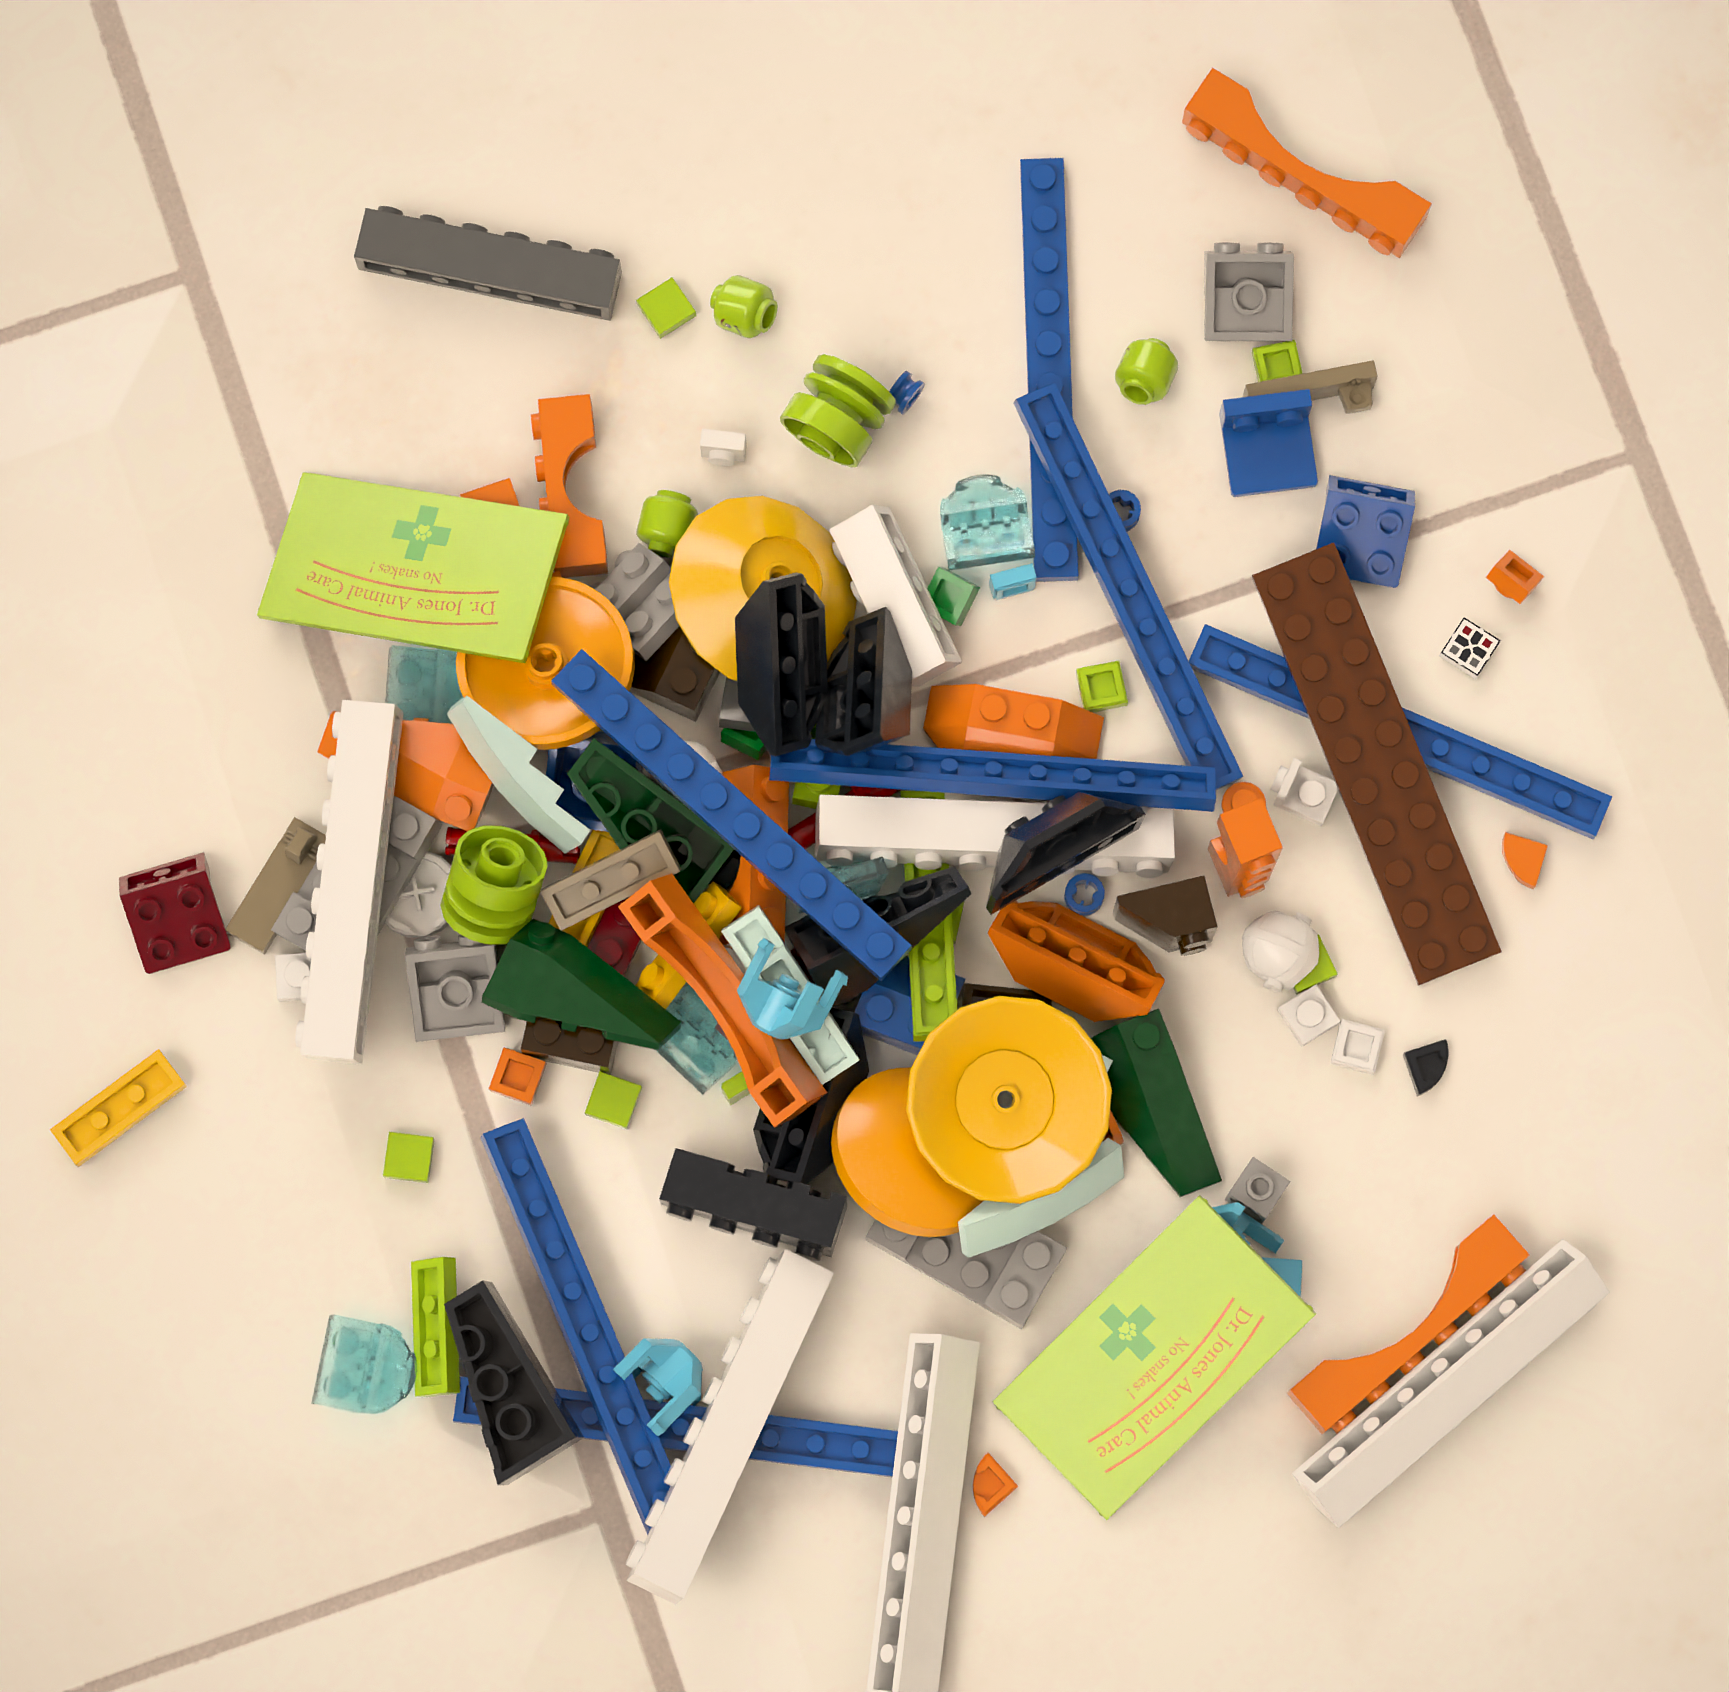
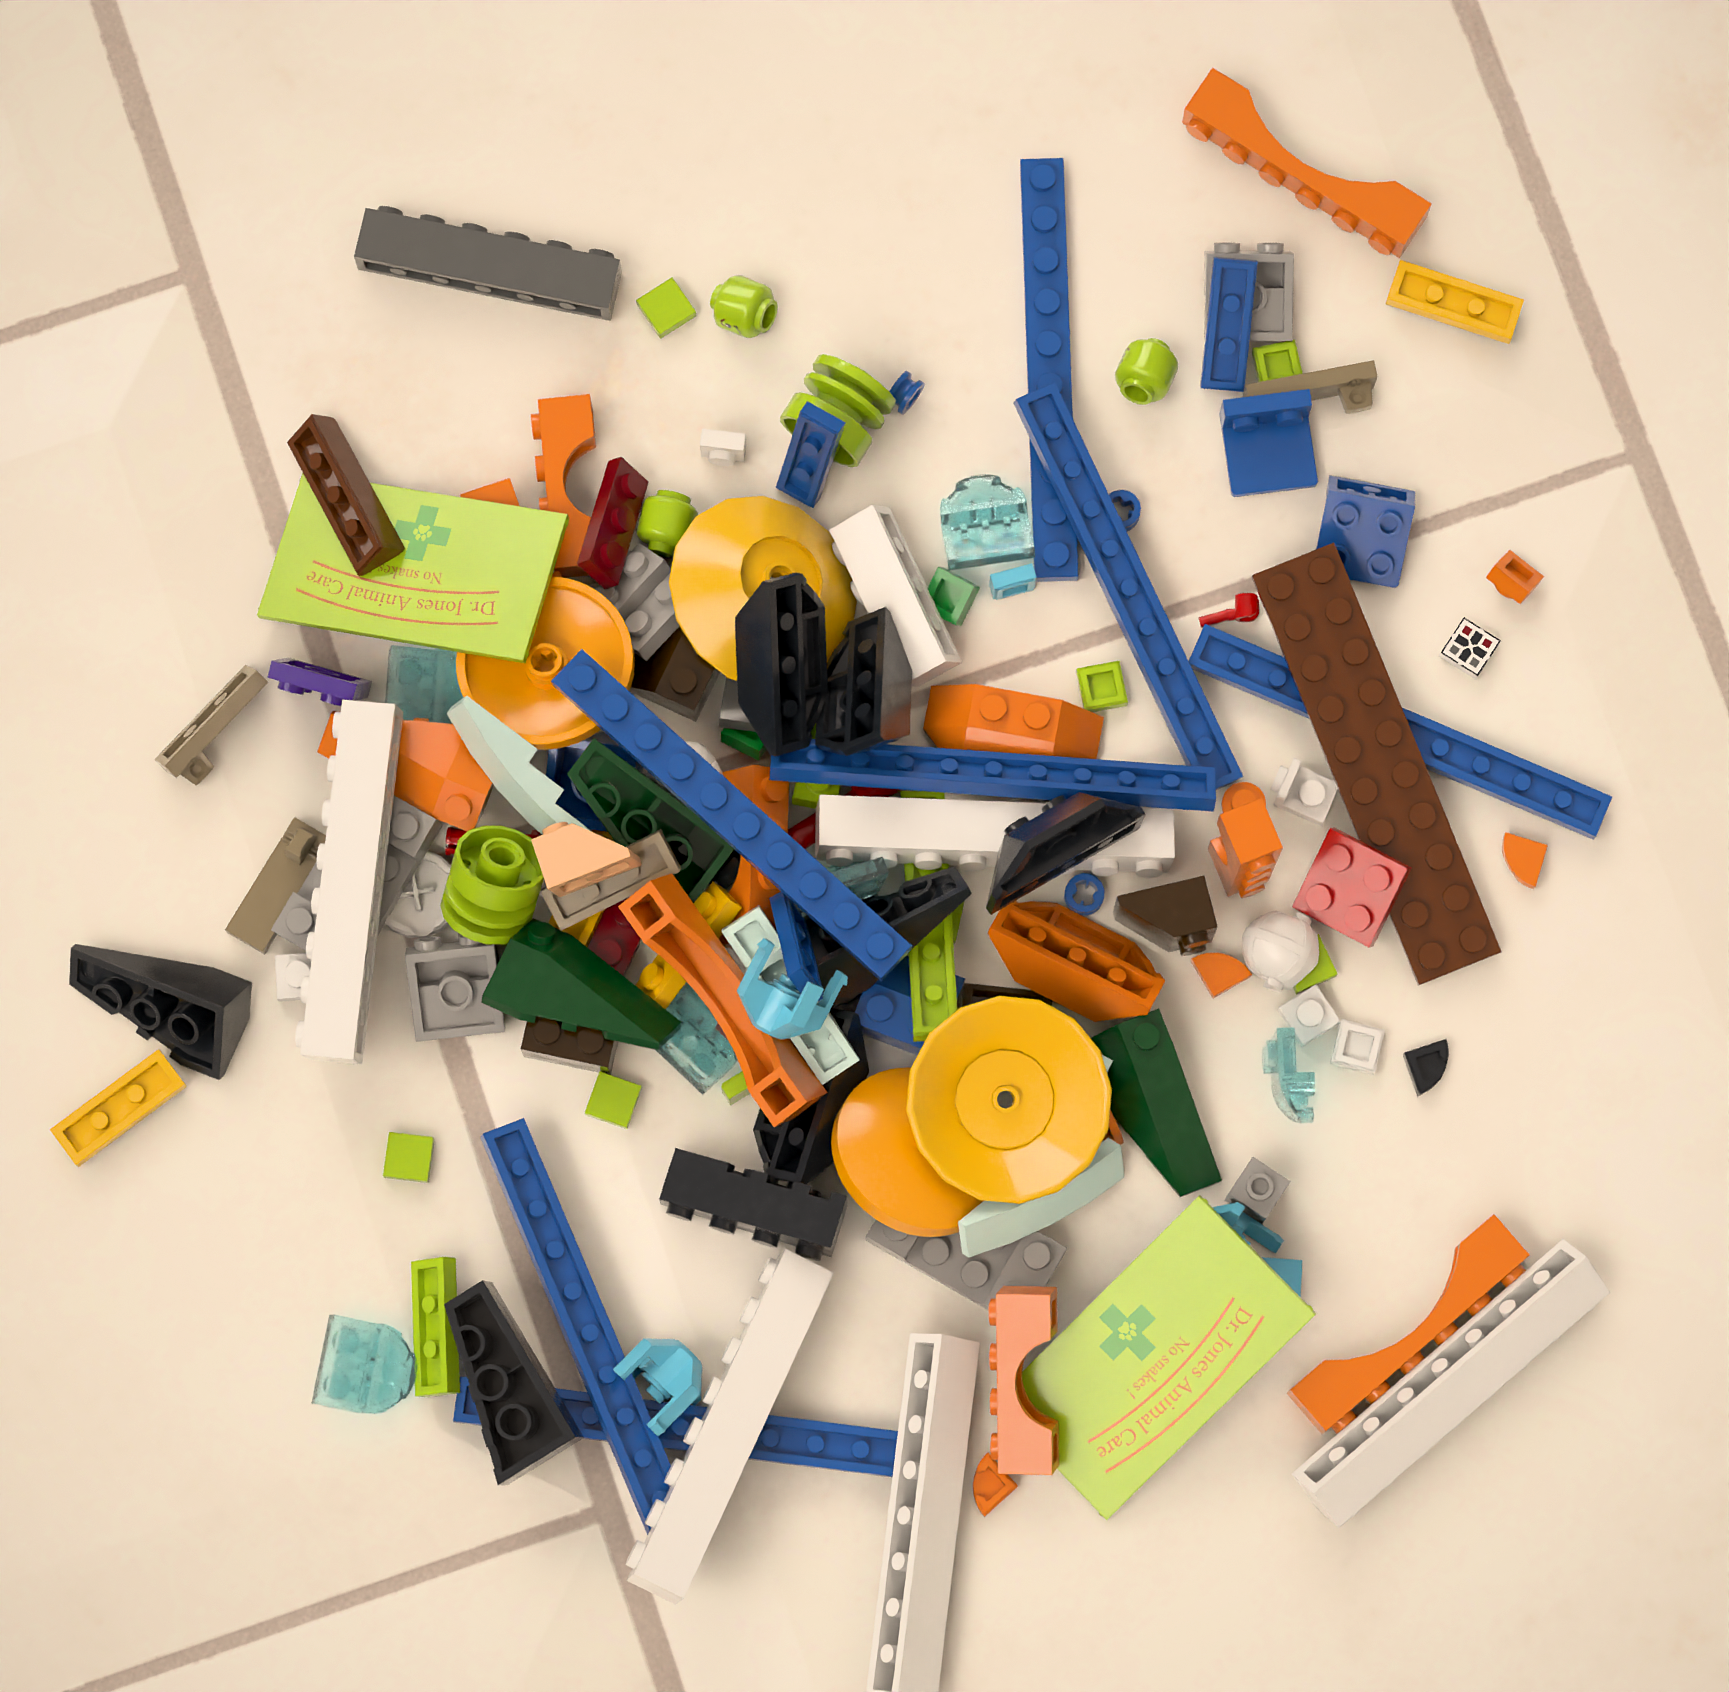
(173, 913): dark red bracket -> none
(178, 1003): none -> black wedge
(185, 753): none -> dark tan hinge
(303, 677): none -> dark purple plate
(345, 494): none -> reddish brown slope
(517, 1076): orange plate -> none
(579, 858): none -> light nougat slope
(612, 523): none -> dark red plate
(795, 942): none -> blue tile
(810, 454): none -> blue tile
(1025, 1436): none -> arch
(1219, 972): none -> orange tile
(1228, 324): none -> blue tile
(1245, 610): none -> red hand
(1288, 1086): none -> clear light blue slope
(1351, 887): none -> plate
(1454, 301): none -> yellow plate

